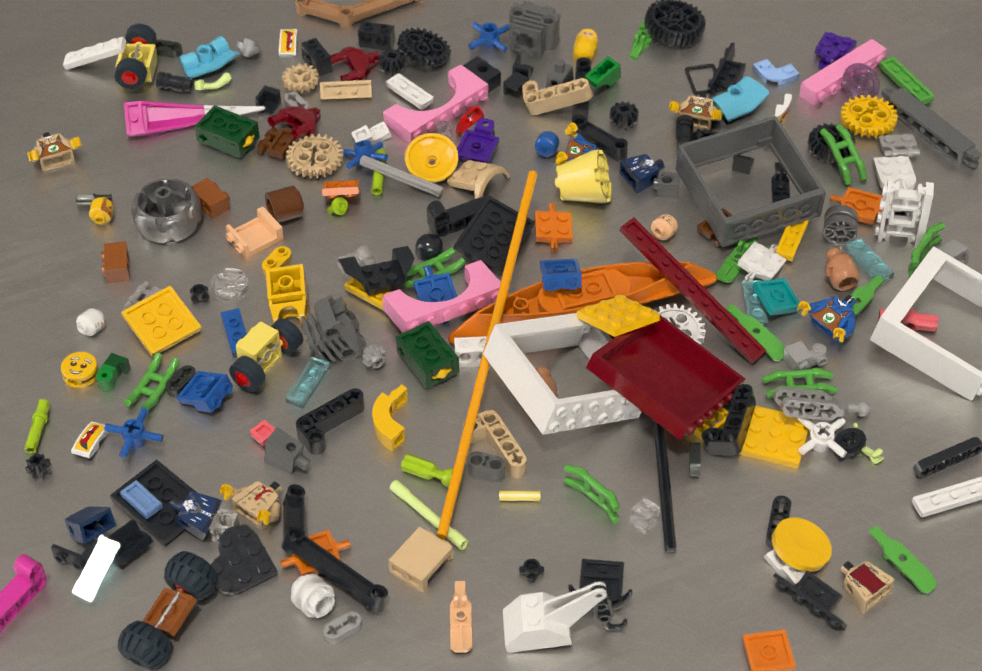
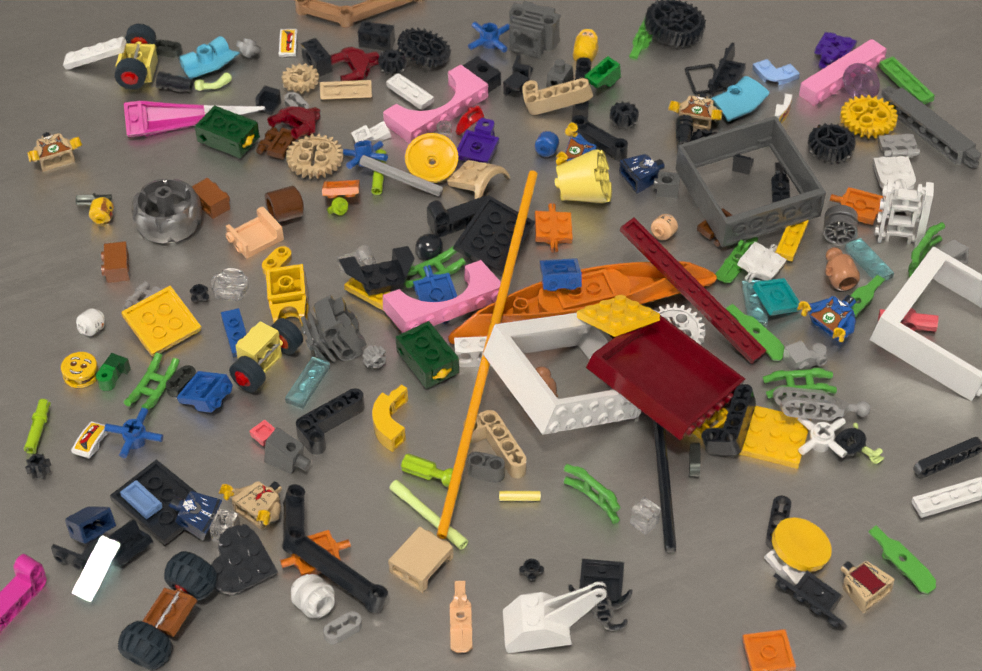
(843, 162): bright green piece -> none

